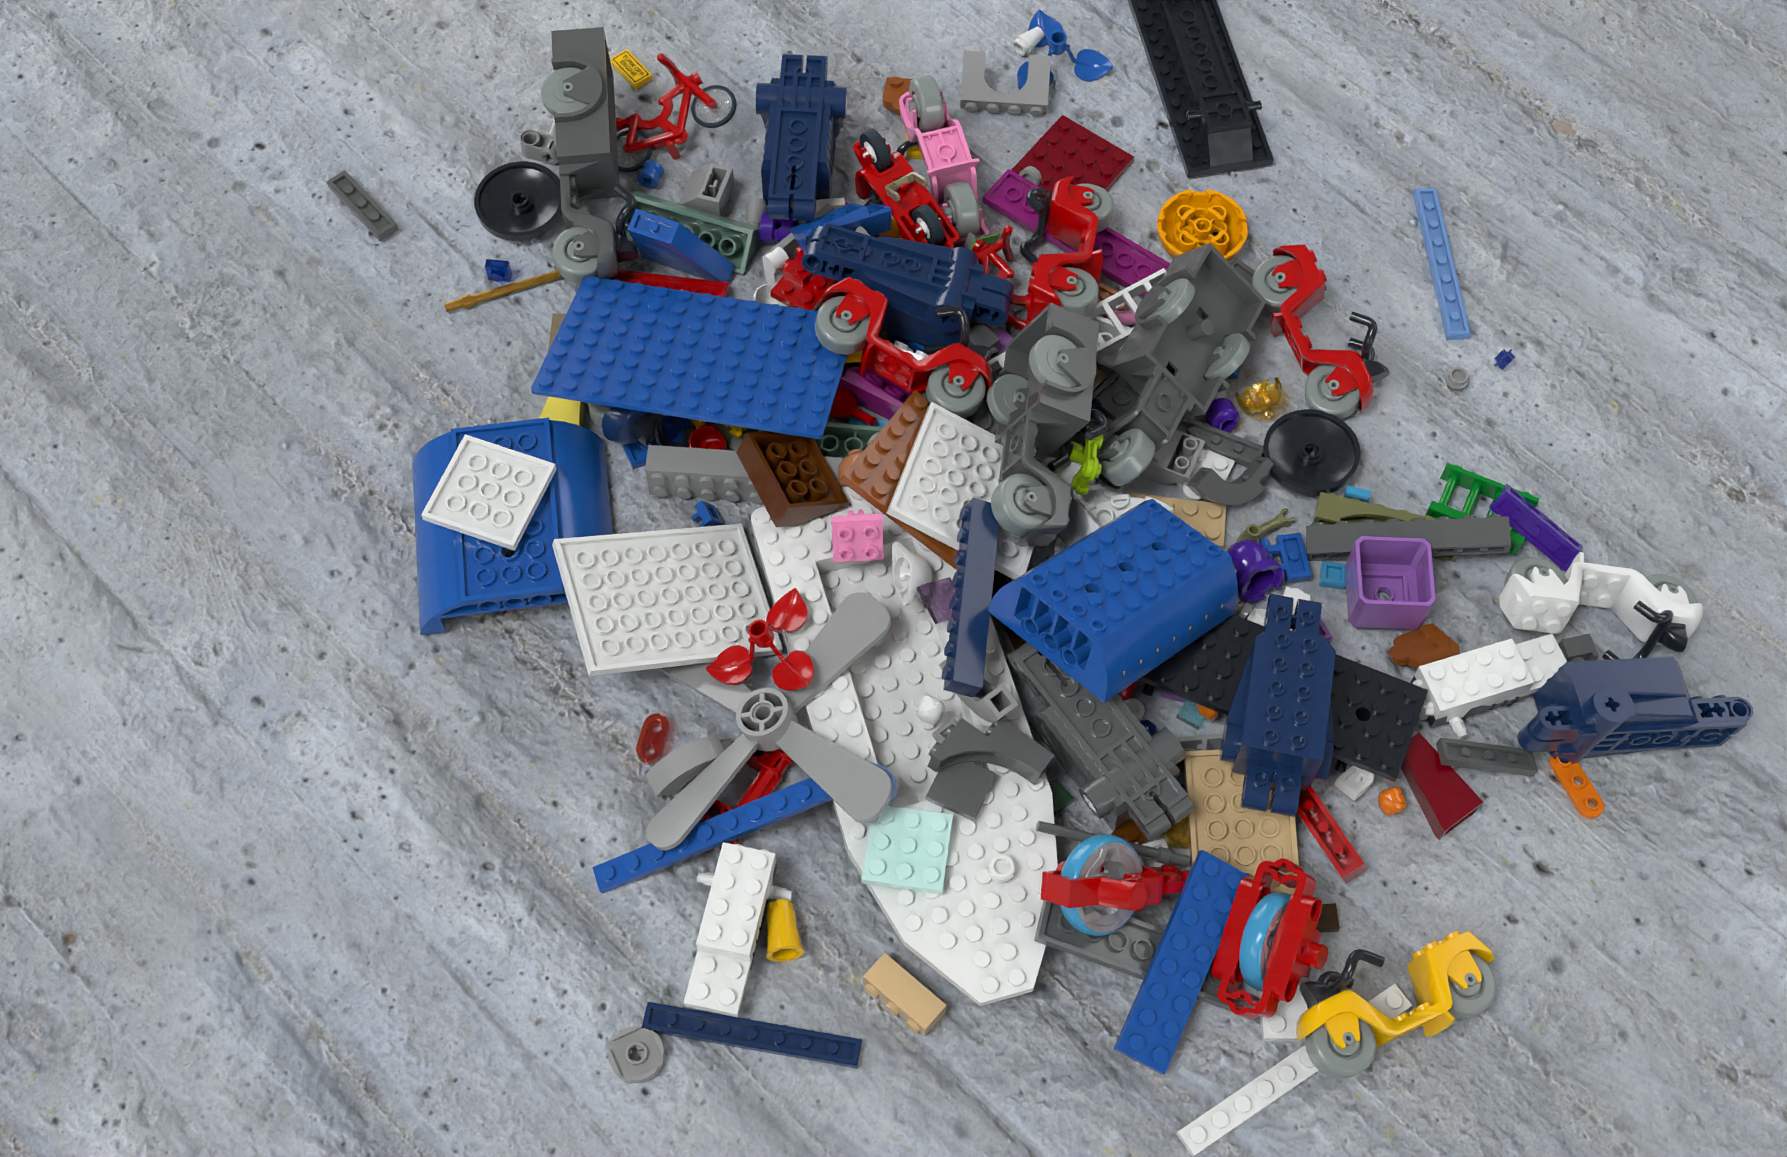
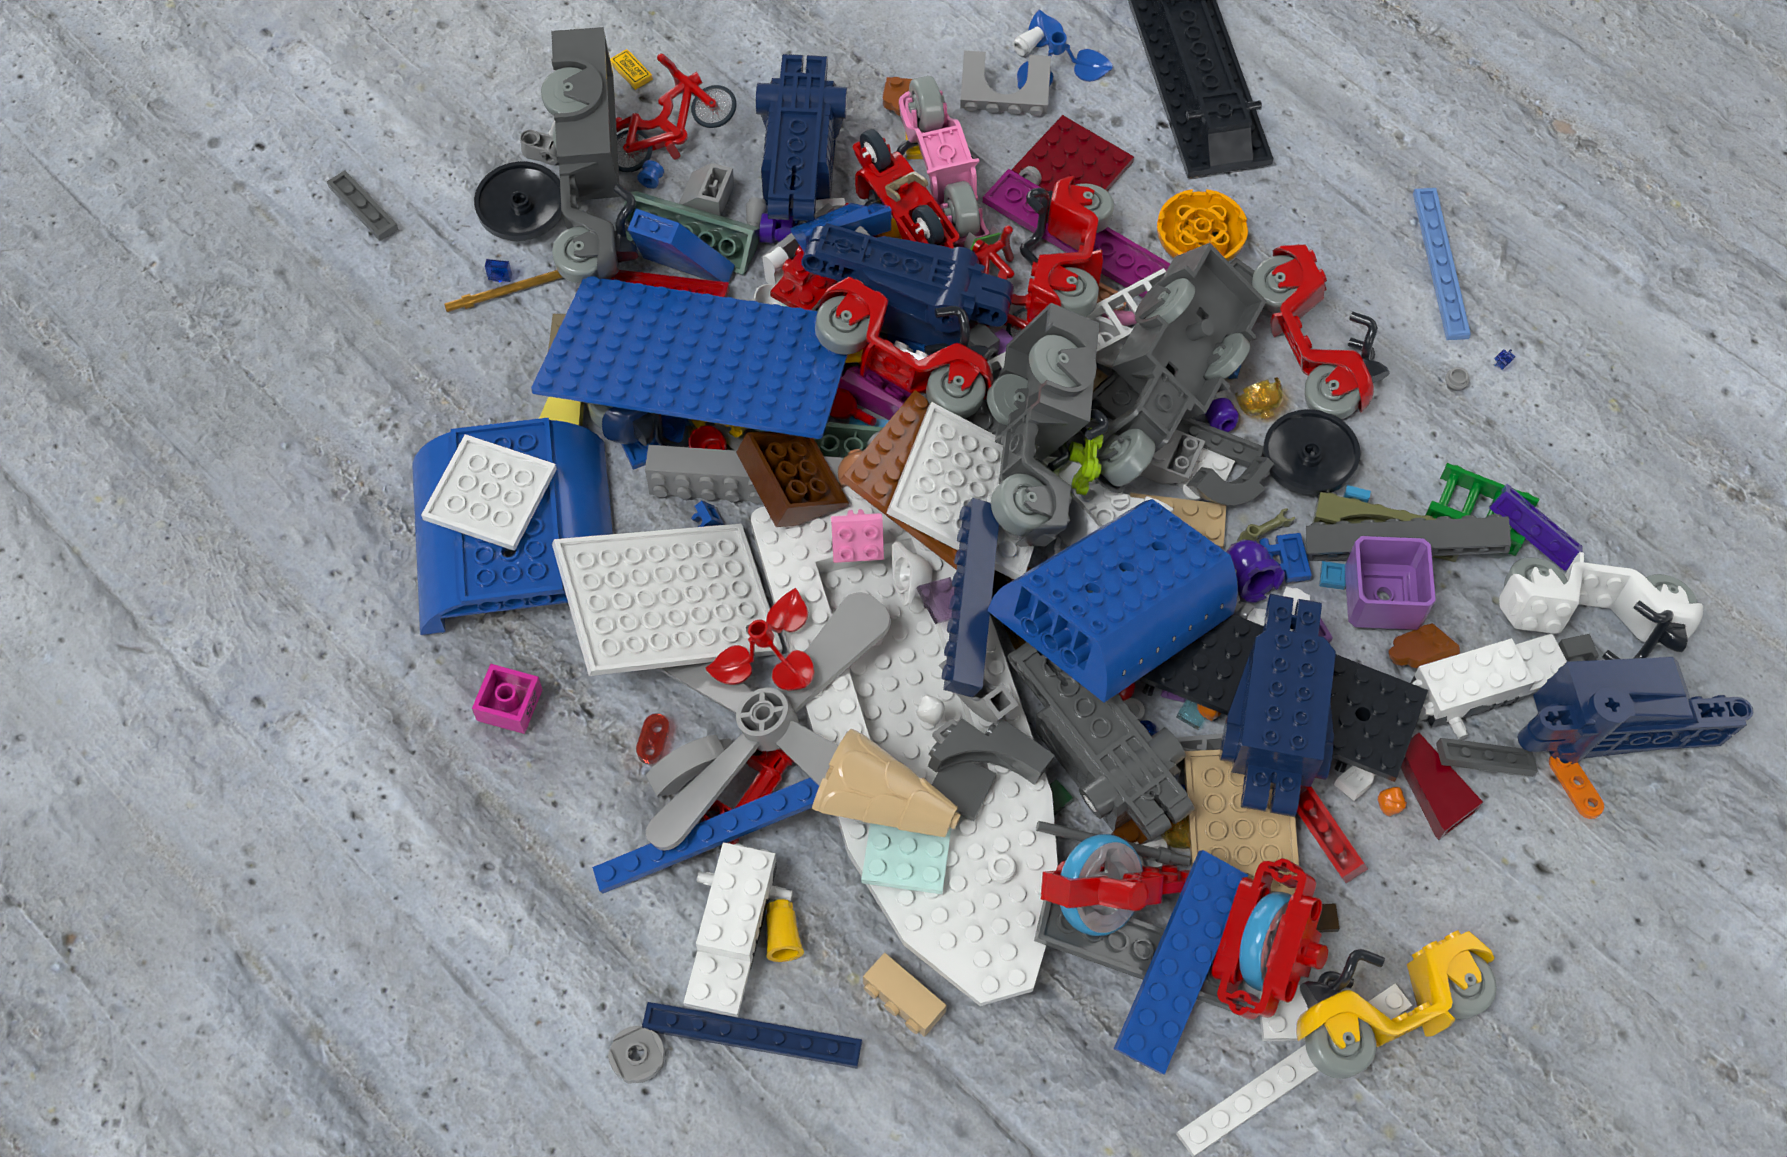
(507, 698): none -> dark pink brick
(879, 790): none -> tan cone

